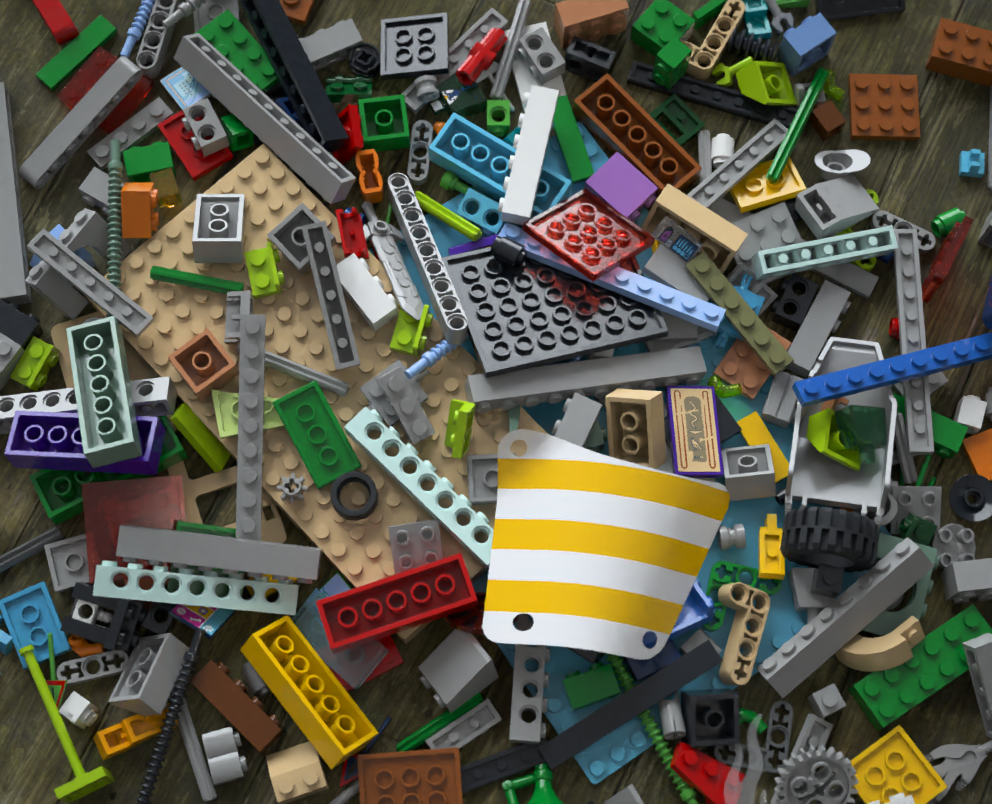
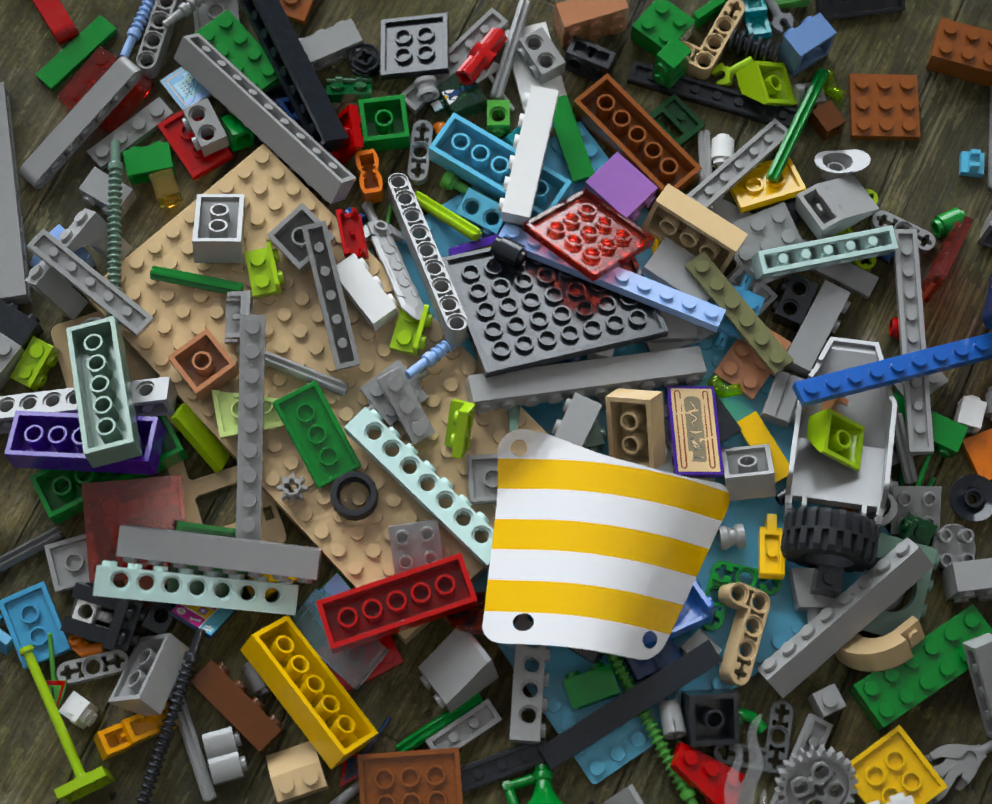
(138, 210): orange brick -> none
(676, 239): tile -> none
(862, 430): clear green torso -> none

